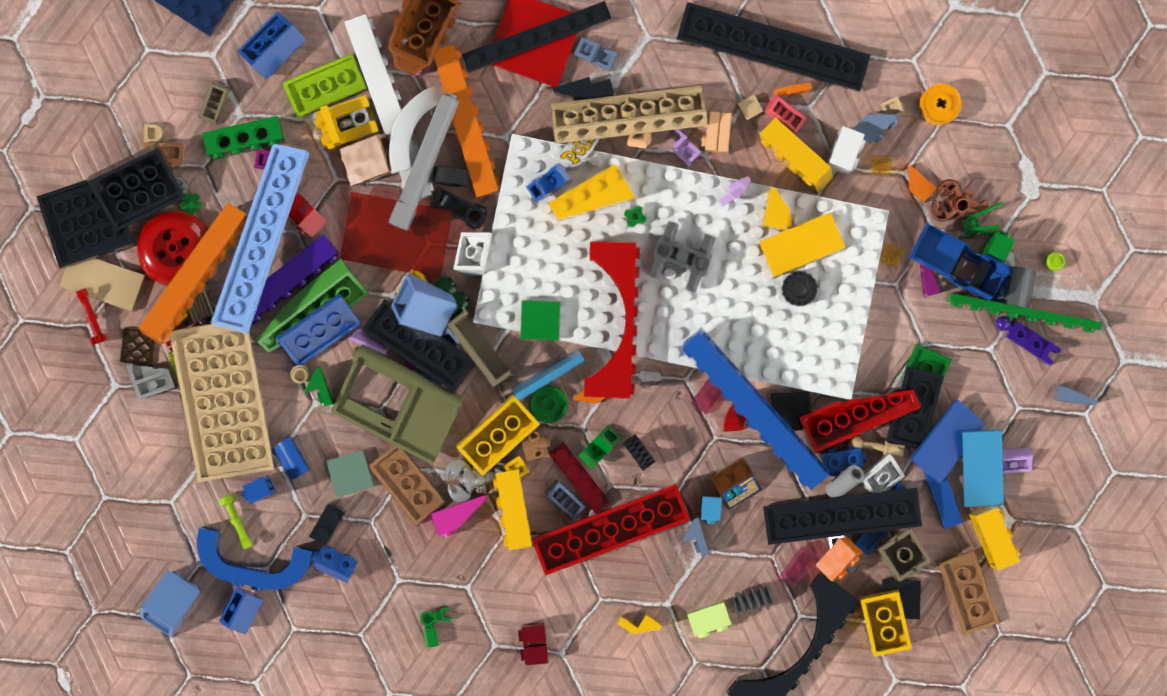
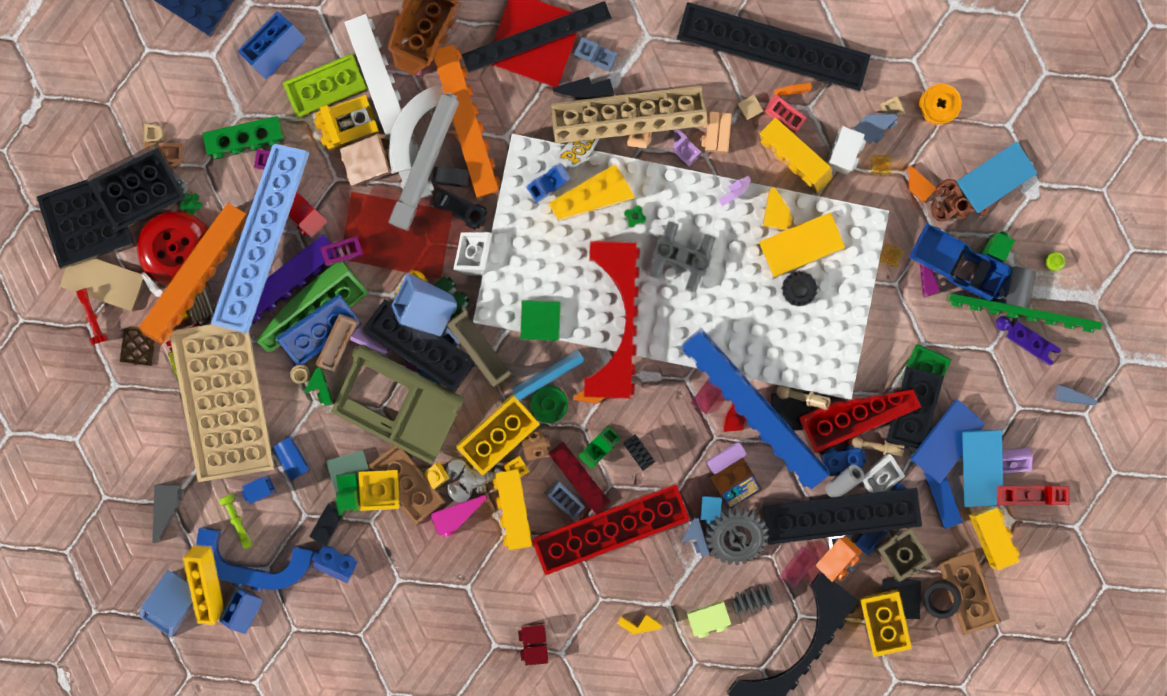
(150, 380): light grey wing -> none
(152, 287): none -> white piece
(166, 503): none -> dark grey slope
(204, 584): none -> yellow brick
(226, 90): dark tan slope -> none
(336, 342): none -> medium nougat plate
(348, 495): none -> green piece
(356, 246): none -> magenta slope
(379, 490): none -> yellow plate
(428, 618): green bar -> none
(436, 475): none -> yellow plate
(726, 457): none -> lavender slope
(736, 522): none -> dark grey gear
(812, 400): none -> tan pin
(942, 613): none -> black tyre
(972, 226): green plant -> none
(997, 177): none -> dark azure tile
(1033, 495): none -> red slope

